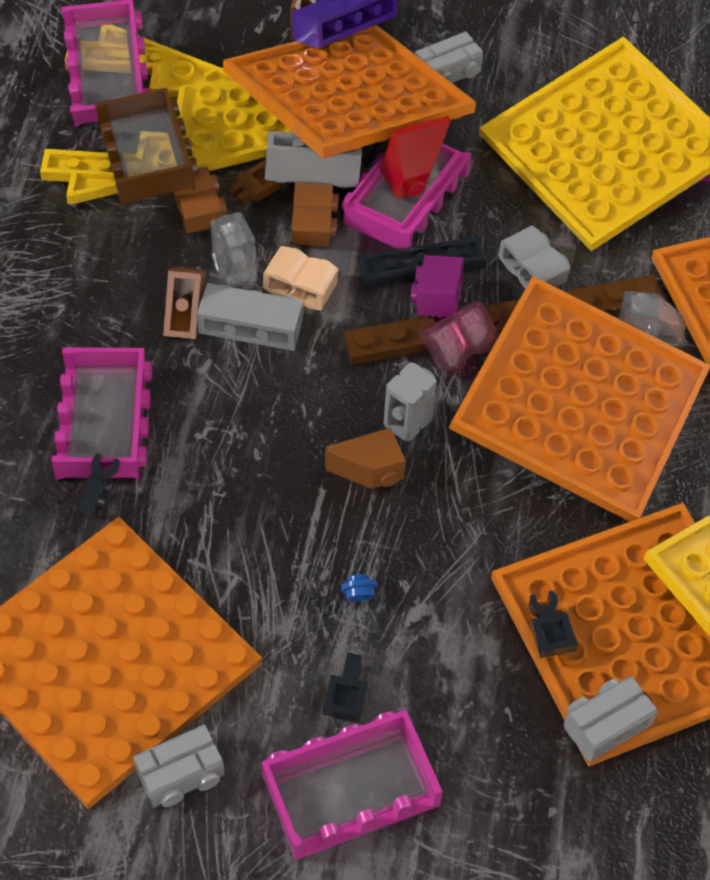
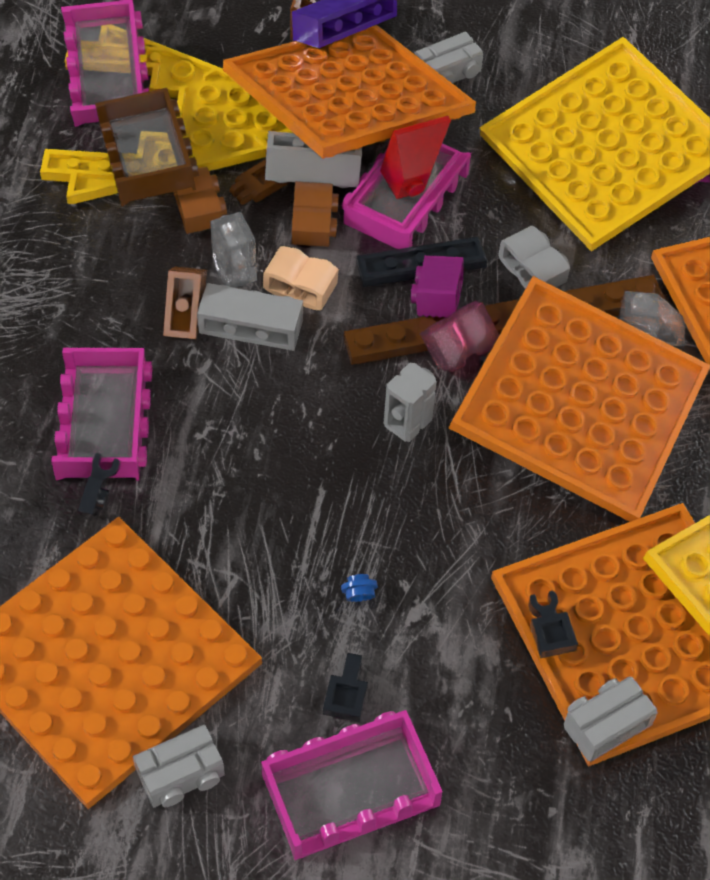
(368, 459): dark orange slope -> none

